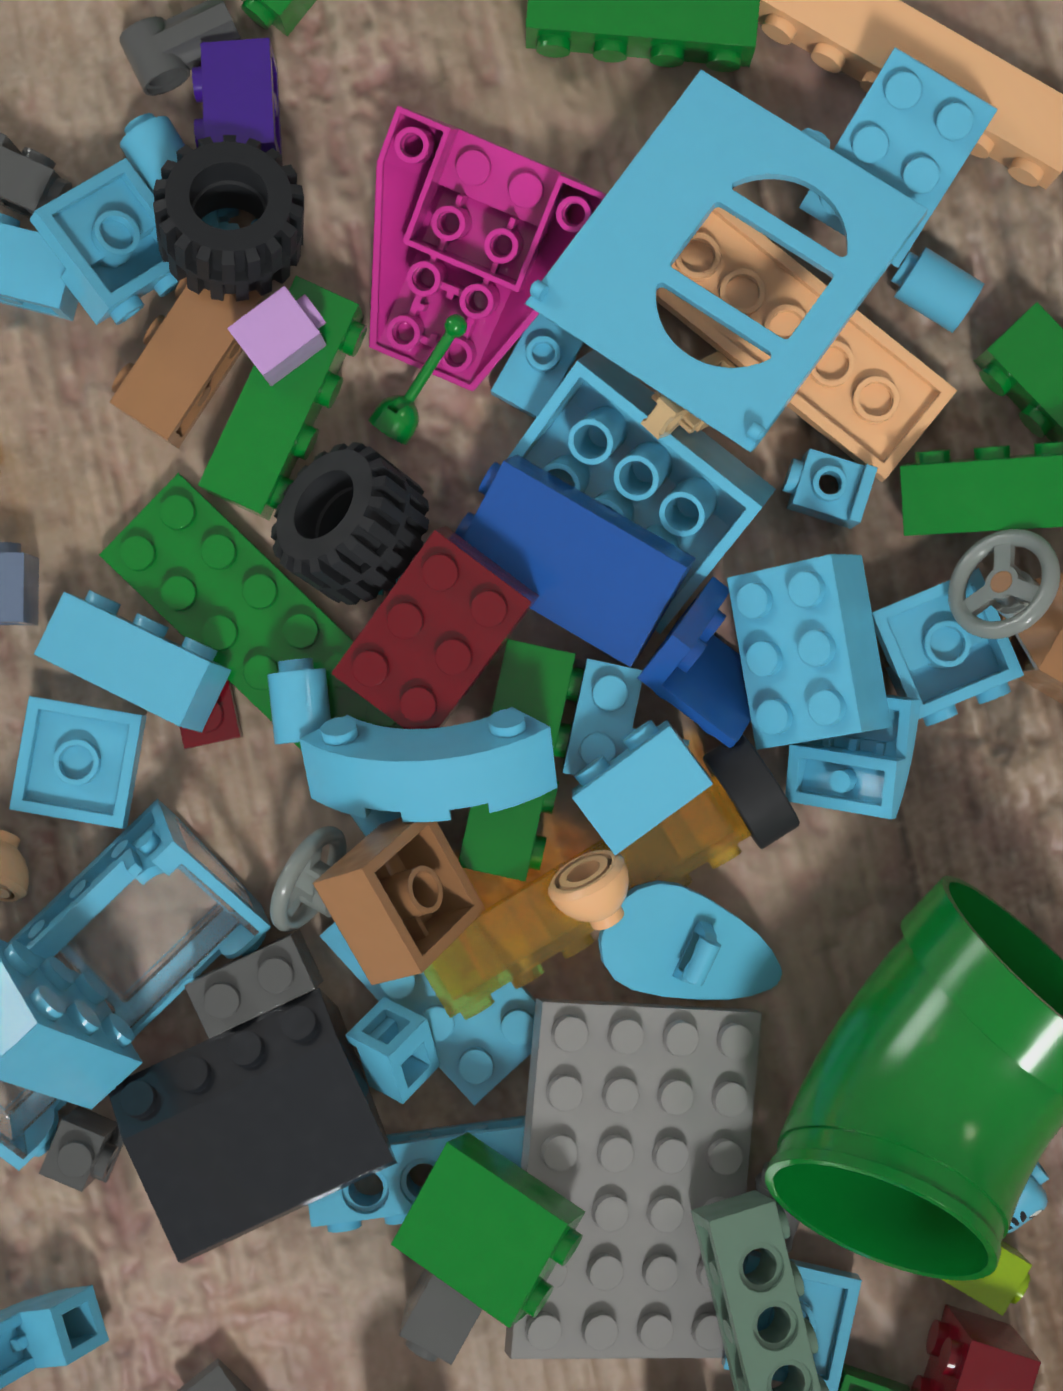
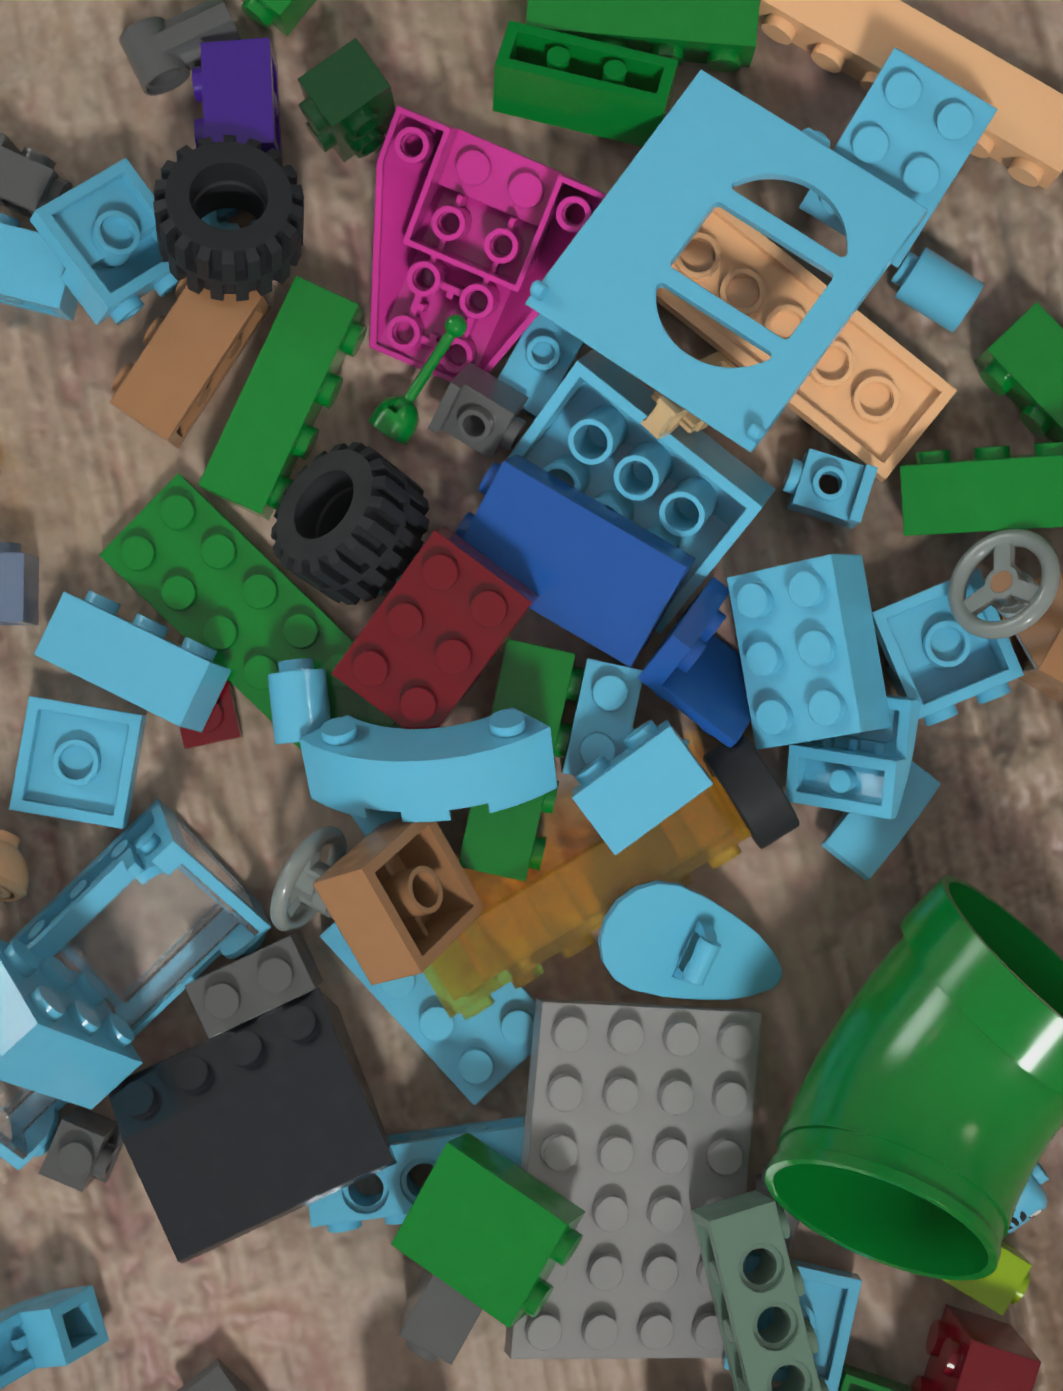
(149, 145): medium azure brick -> none
(280, 334): lavender brick -> none
(347, 102): none -> dark green brick
(394, 1049): medium azure brick -> none
(480, 411): none -> dark grey brick
(582, 84): none -> green brick
(592, 888): light nougat brick -> none
(866, 840): none -> medium azure slope

